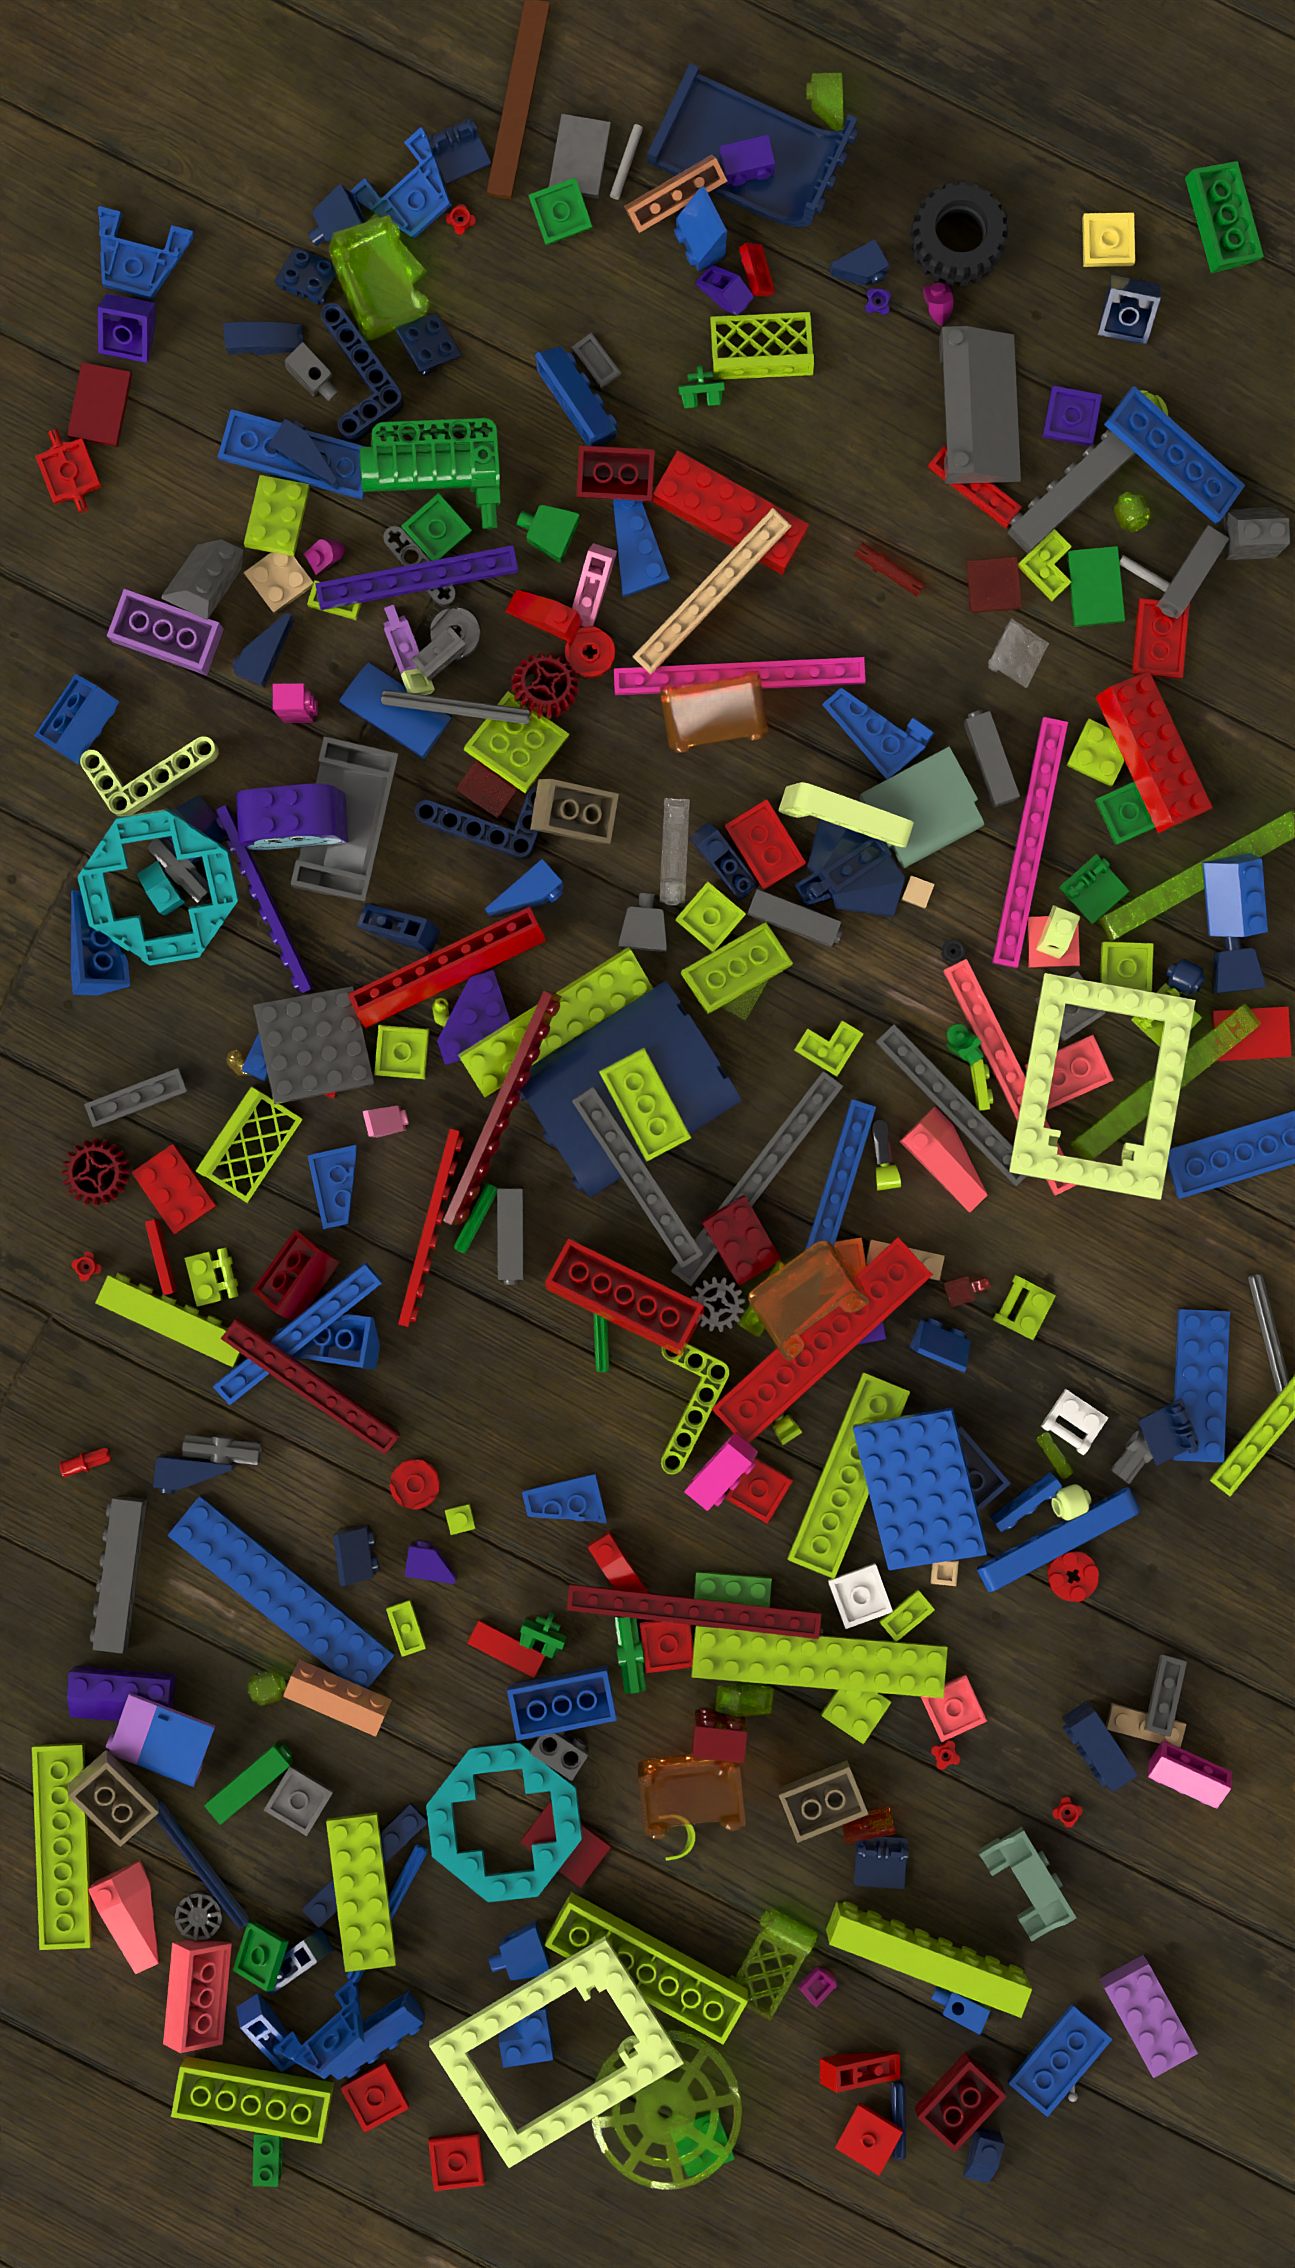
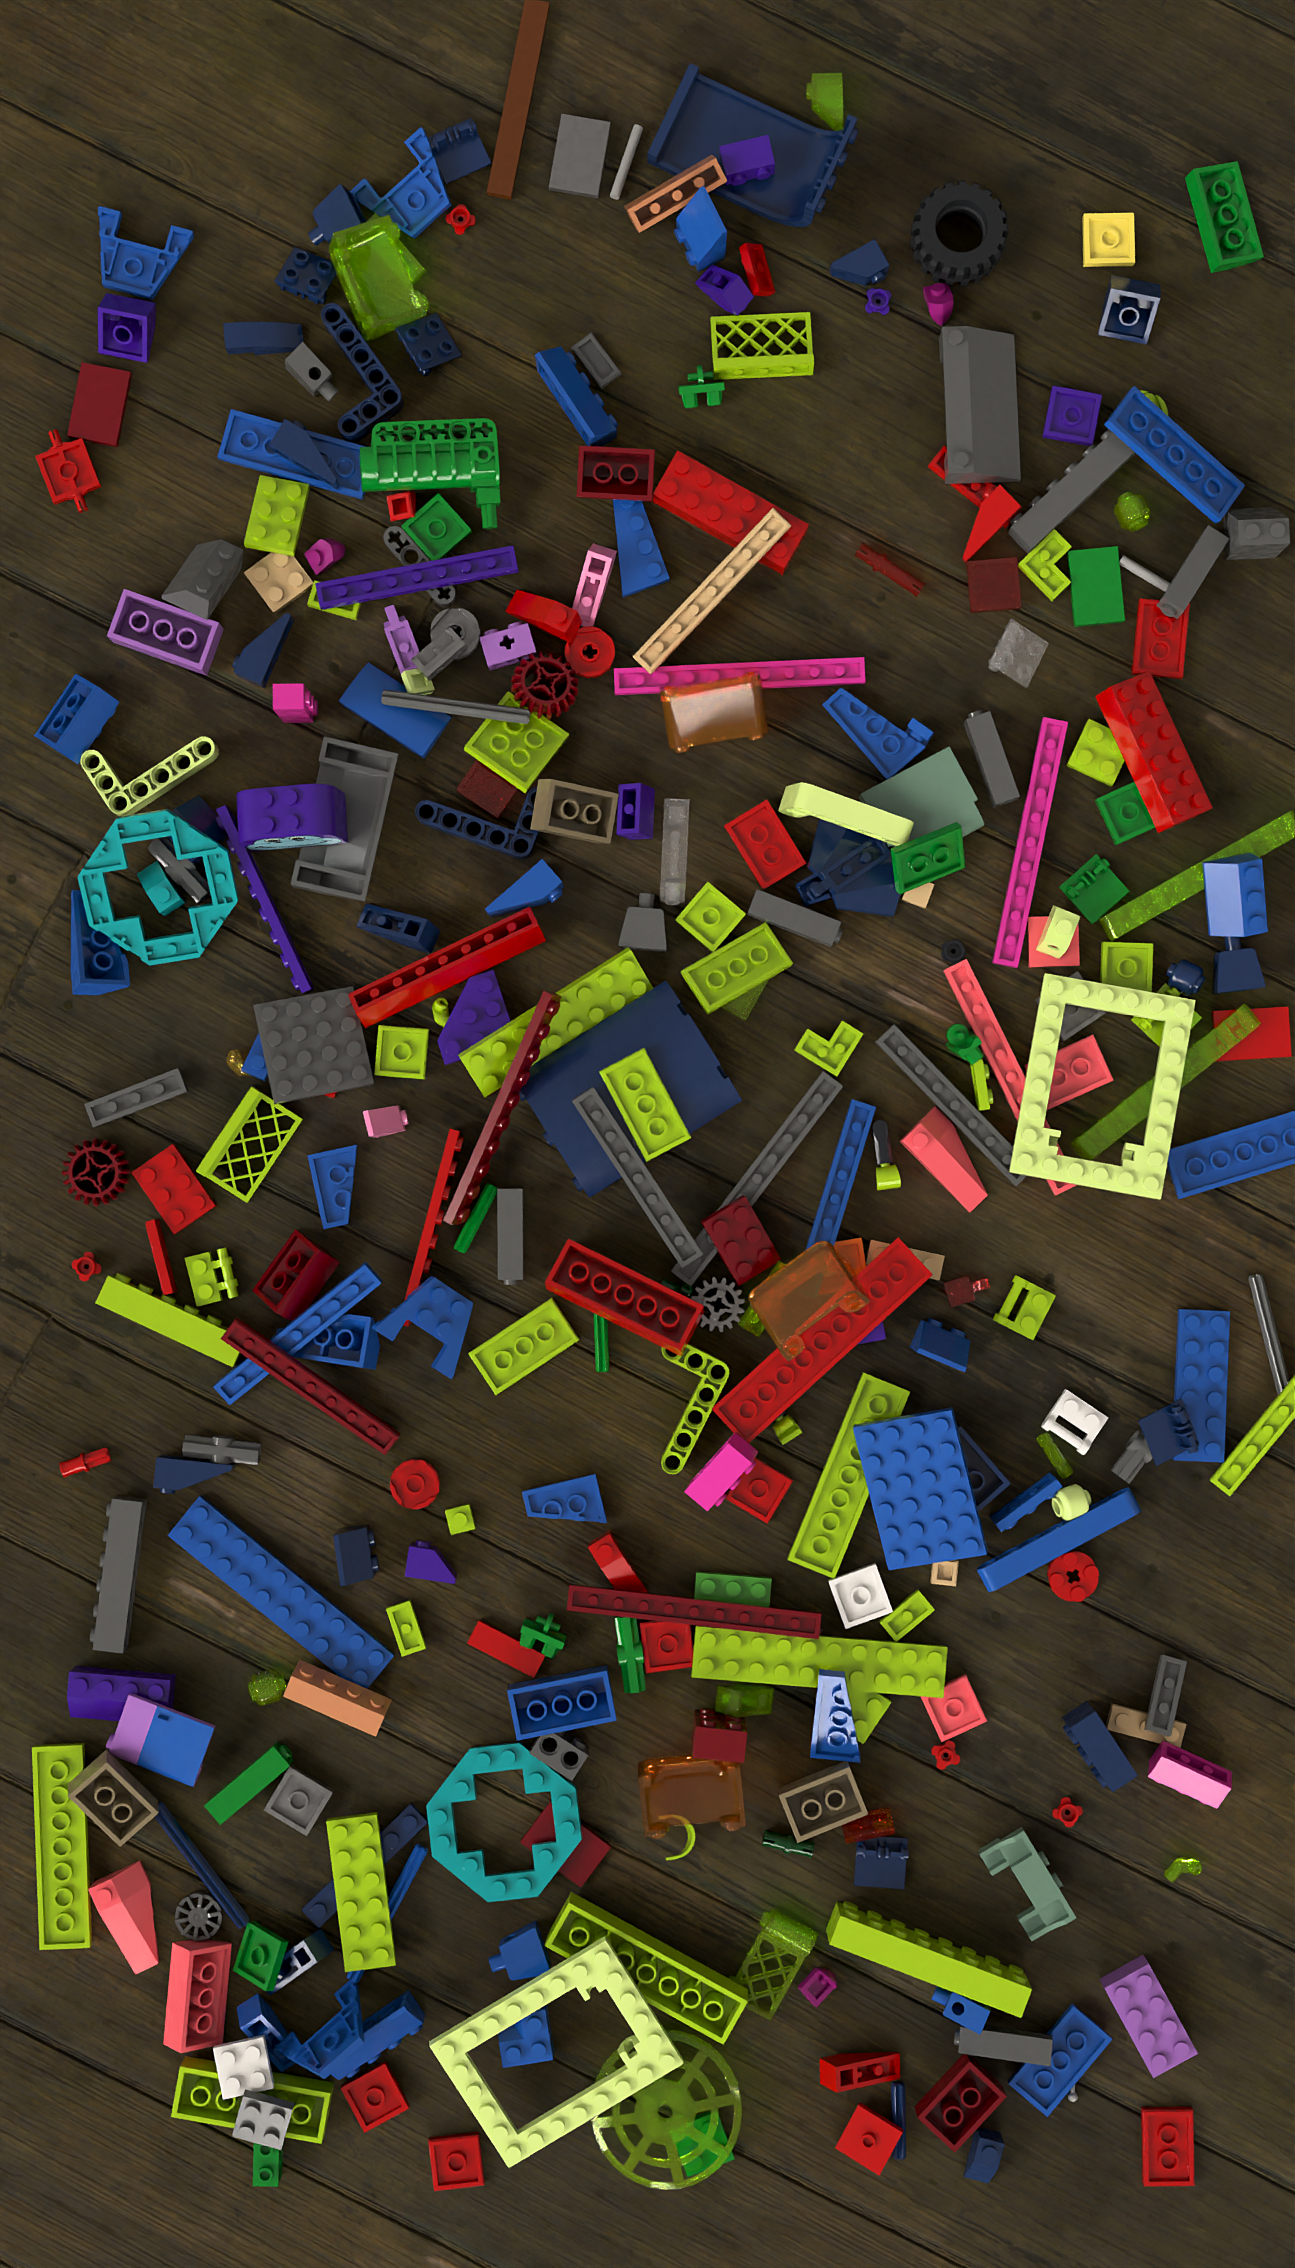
(243, 2066): none -> white plate
(263, 2119): none -> plate
(401, 505): none -> red slope
(437, 1312): none -> blue wing
(497, 654): none -> medium lavender brick
(523, 1346): none -> lime tile
(550, 530): green torso -> none
(560, 211): green plate -> none
(635, 811): none -> dark purple brick
(684, 1289): none -> dark green arm
(723, 860): dark blue slope -> none
(788, 1844): none -> dark green pin
(833, 1723): none -> wing
(928, 858): none -> green tile
(992, 516): none -> red slope
(1006, 2044): none -> dark grey brick
(1167, 2146): none -> red tile
(1183, 1865): none -> clear neon green arm

